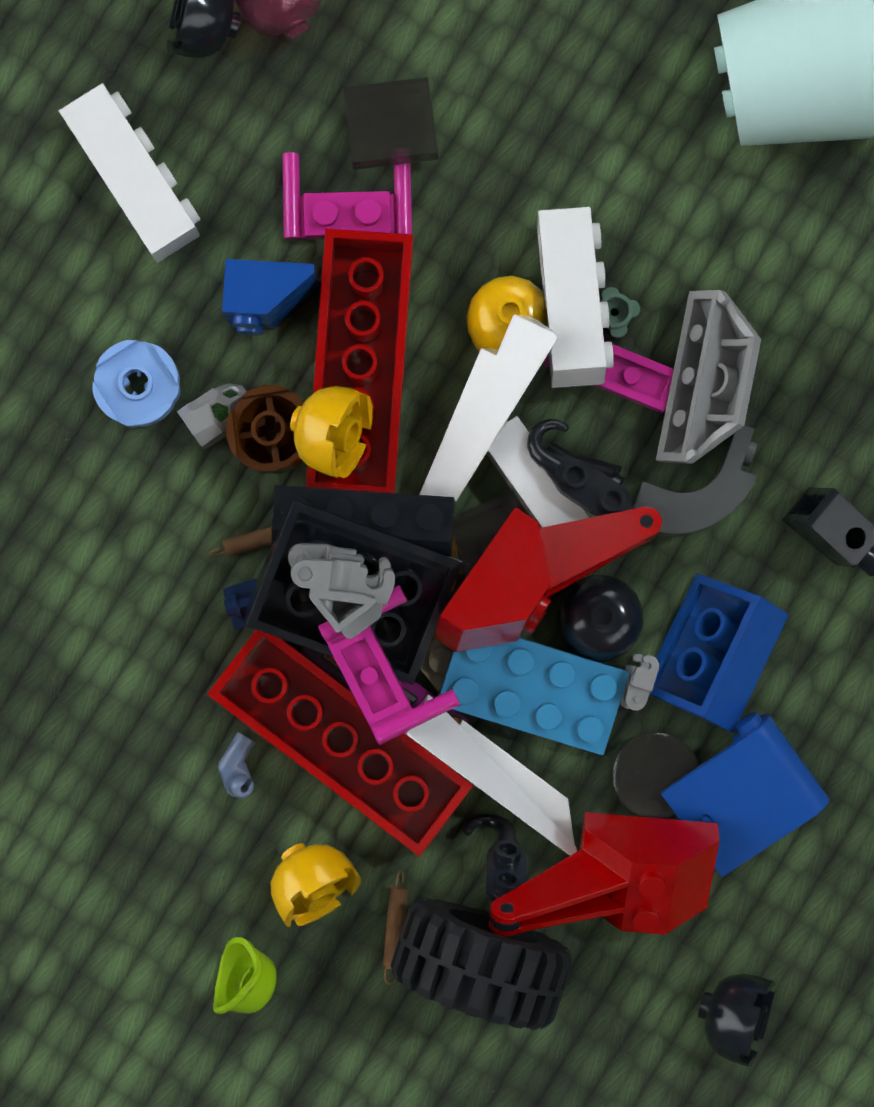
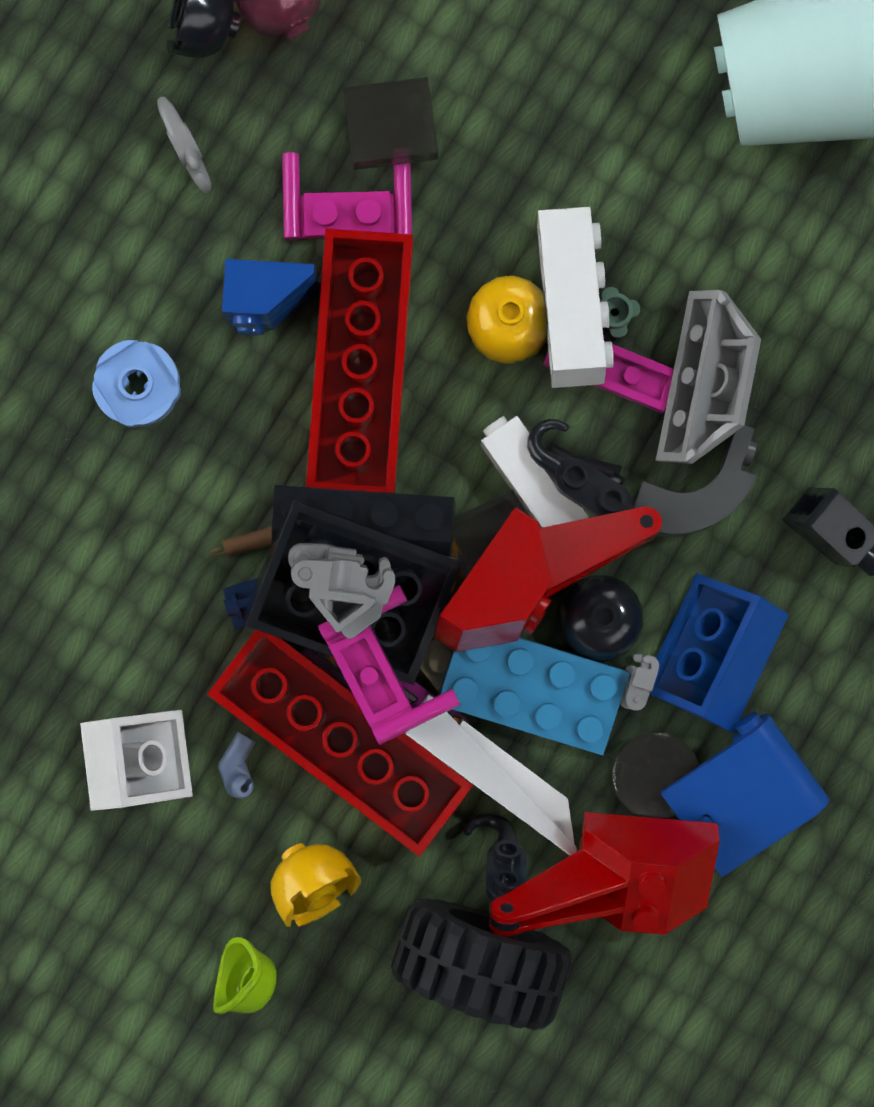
(130, 172): white brick -> none
(136, 760): none -> white slope
(184, 144): none -> light grey piece
(208, 414): light grey rock -> none
(261, 429): reddish brown cylinder -> none
(330, 429): yellow cylinder -> none
(395, 922): medium nougat piece -> none
(486, 404): white wedge -> none
(737, 1016): black cylinder -> none

